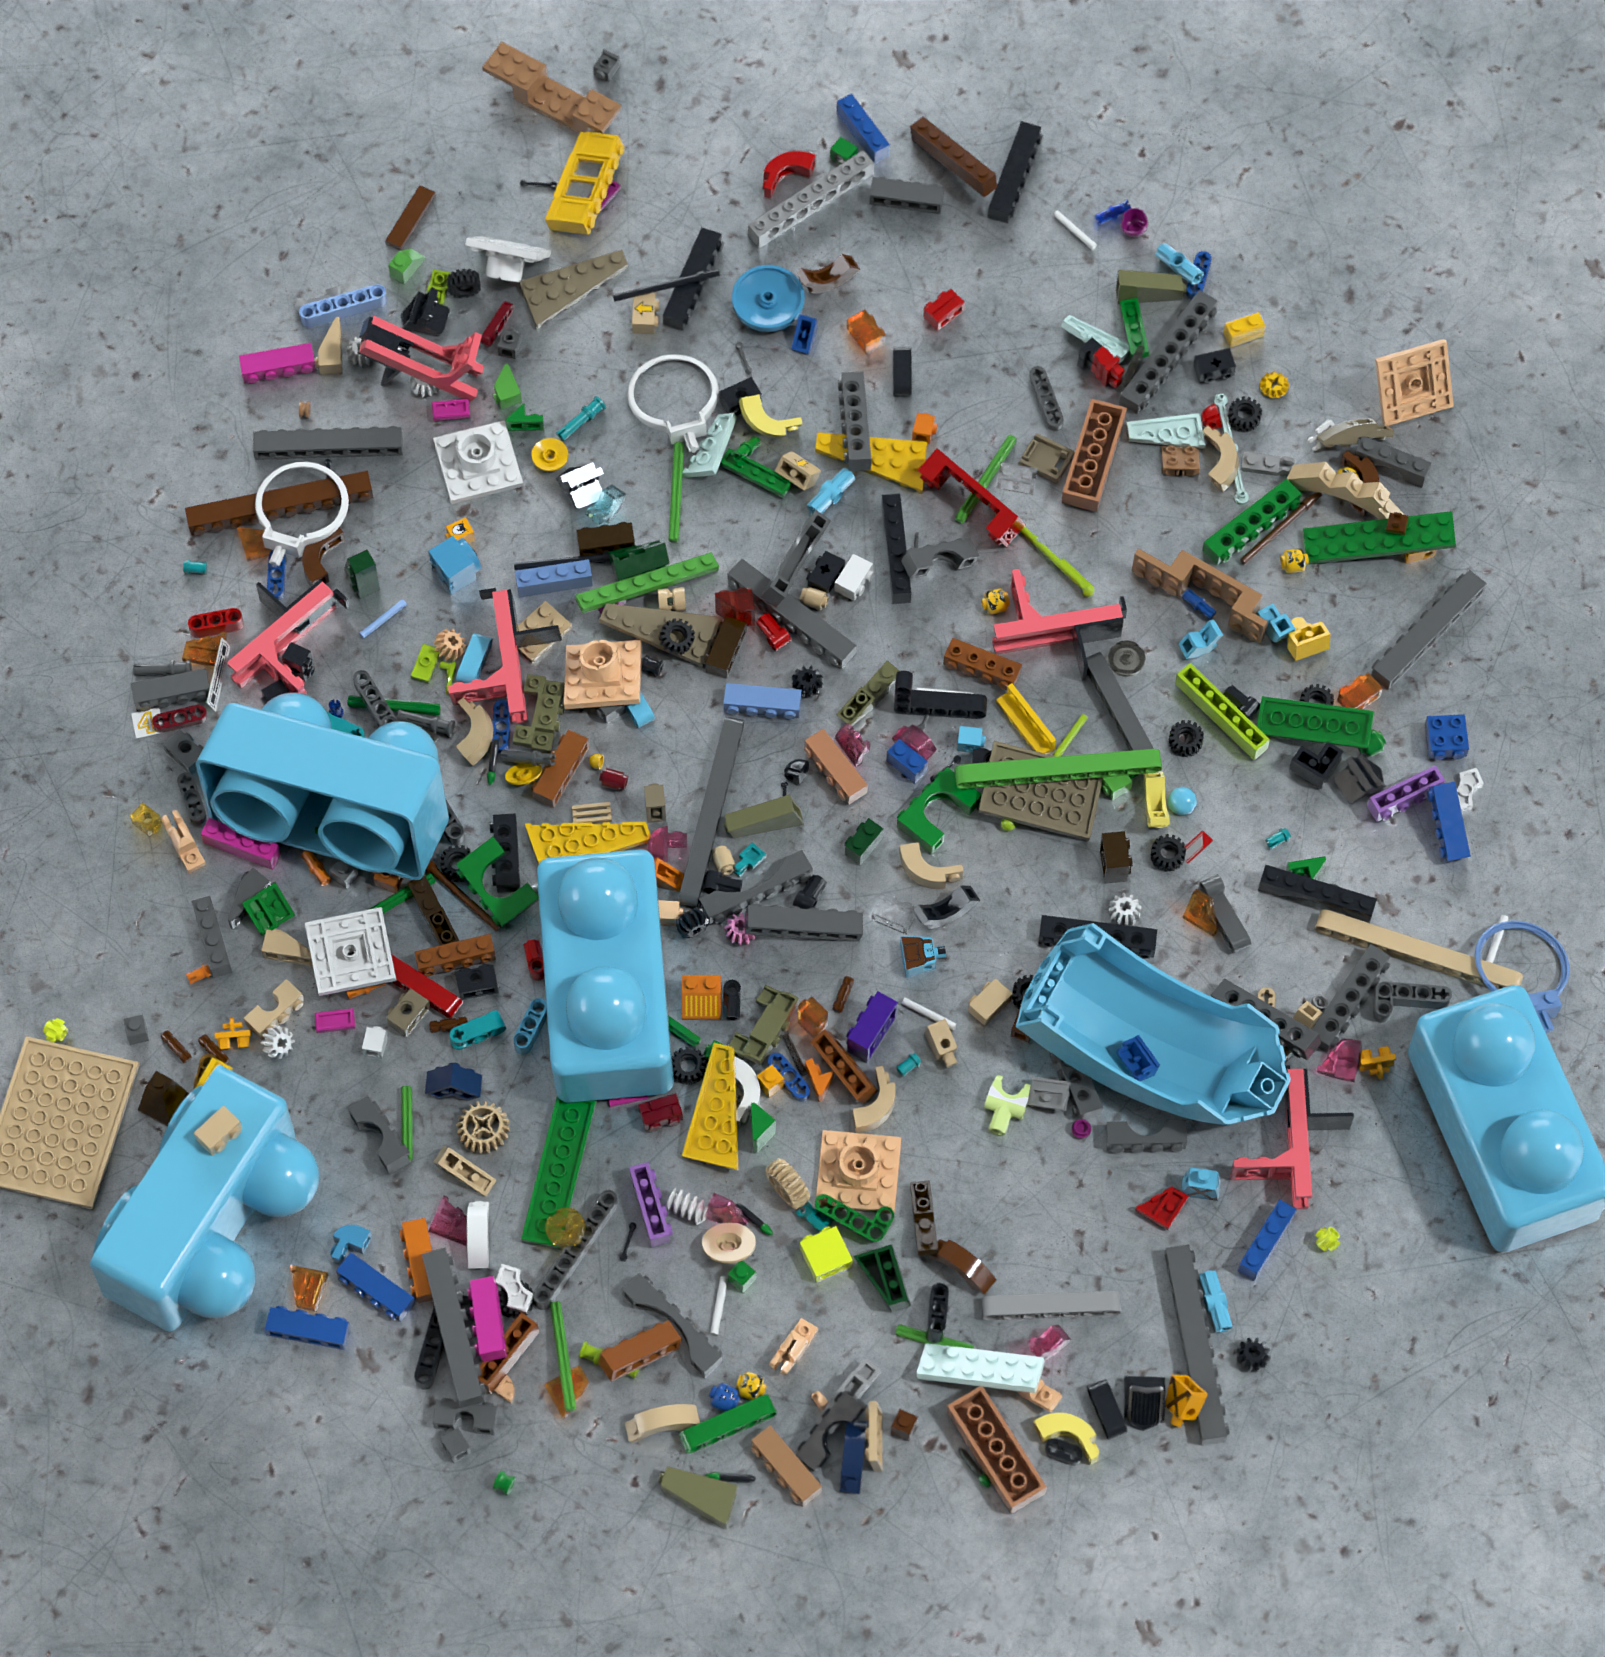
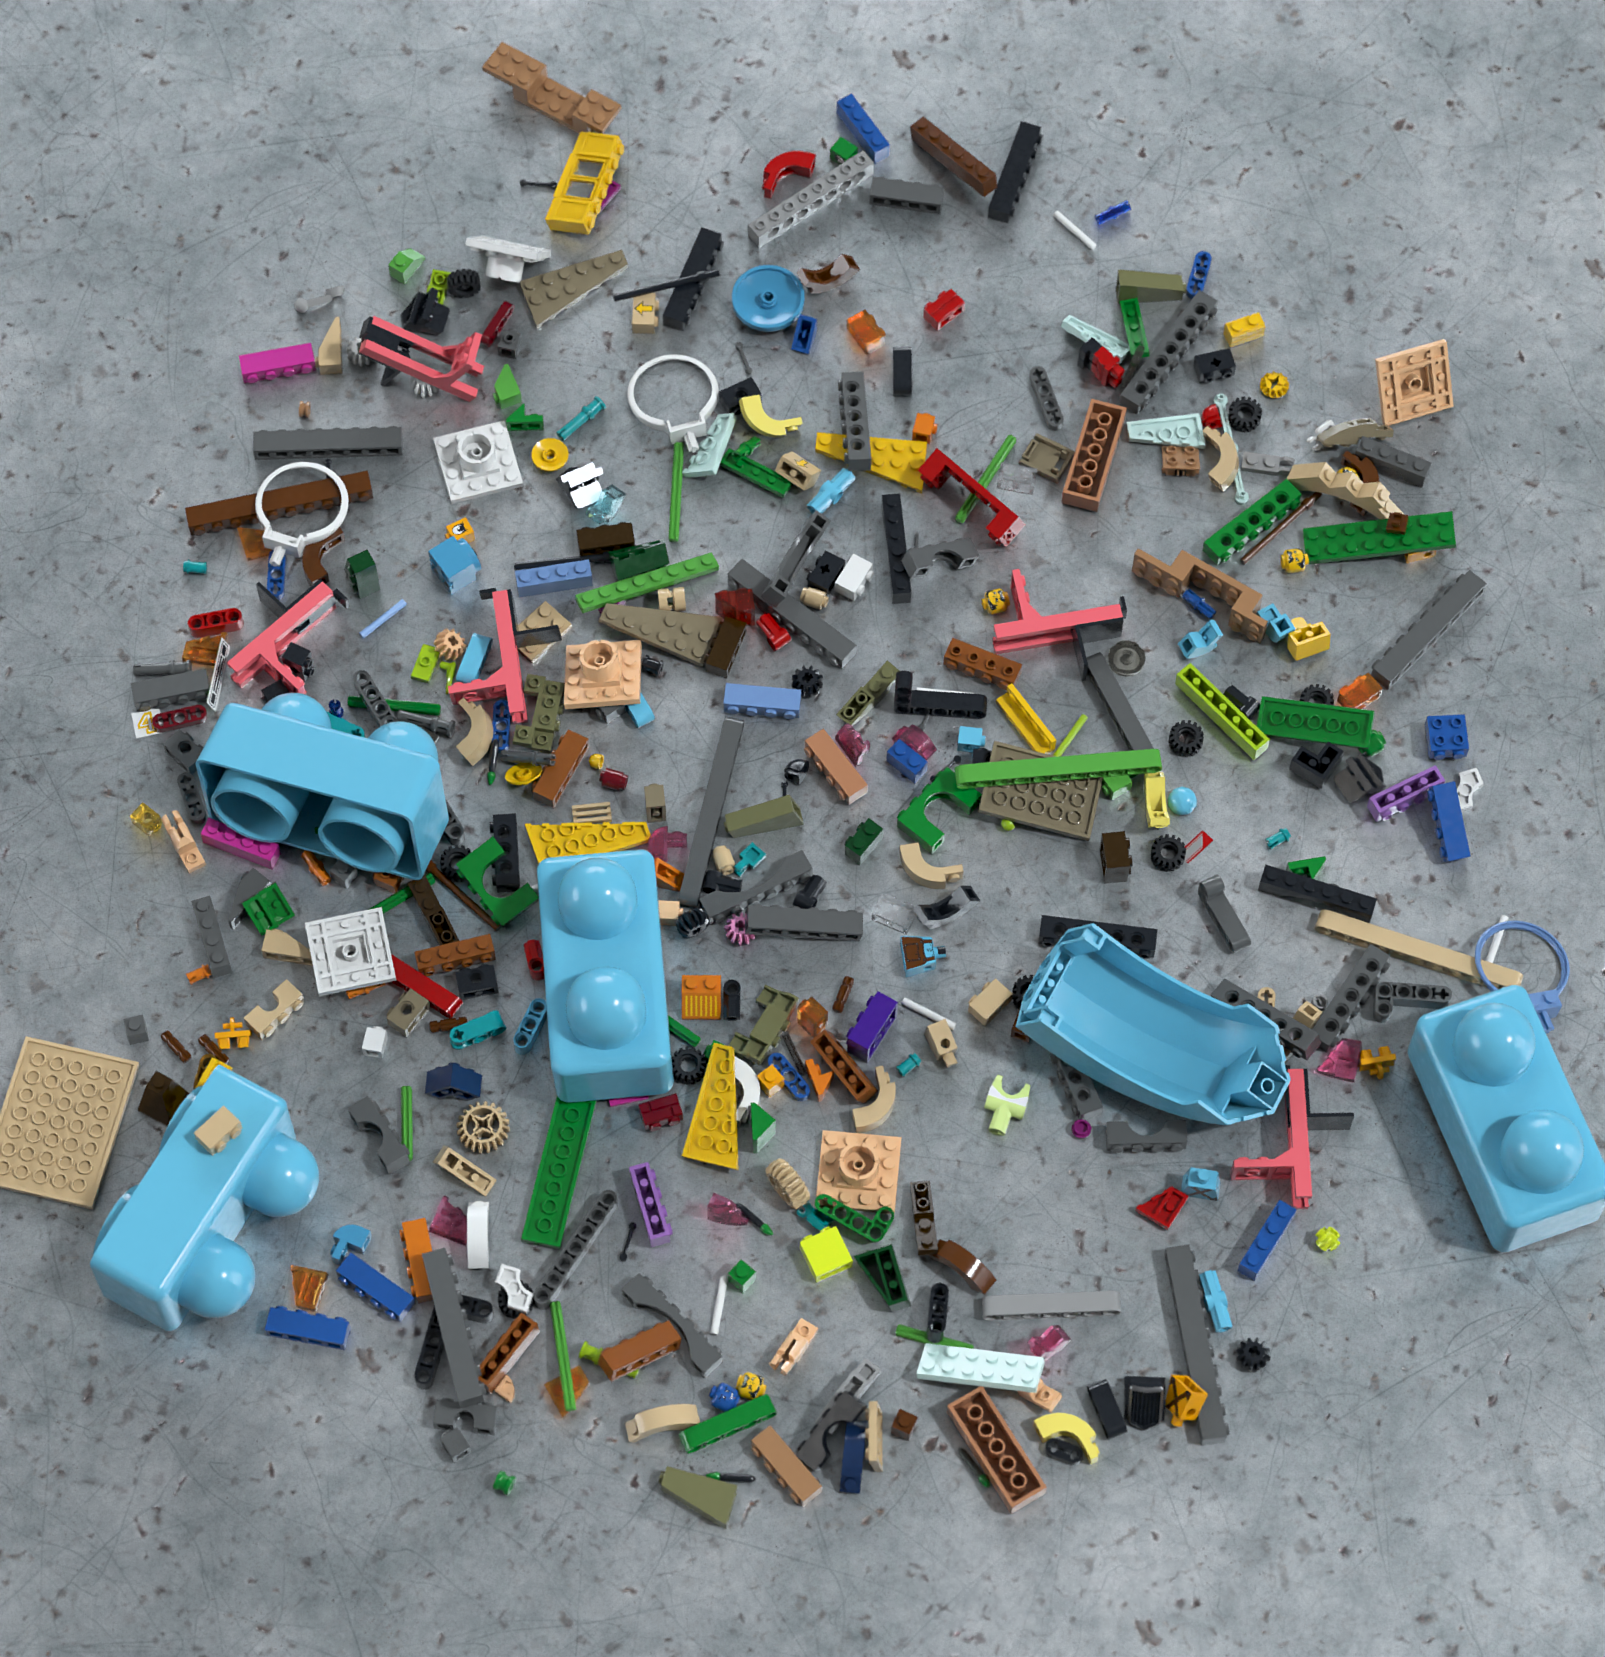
(55, 1030): neon yellow gear -> none
(271, 1041): white gear -> none
(335, 1020): dark pink tile -> none
(349, 299): light blue beam -> none
(410, 217): reddish brown tile -> none
(450, 409): dark pink plate -> none
(487, 1319): dark pink brick -> none
(573, 1234): clear yellow plate -> none
(606, 65): dark grey brick -> none
(673, 646): black tyre -> none
(687, 1206): white piece -> none
(728, 1243): tan hat -> none
(819, 1400): light nougat tile -> none
(1049, 1093): light grey plate -> none
(1063, 565): lime bar -> none
(1131, 912): white gear -> none
(1134, 222): magenta hair -> none
(1138, 1058): blue hinge -> none
(1185, 267): medium azure piece -> none
(1201, 912): clear orange wing -> none

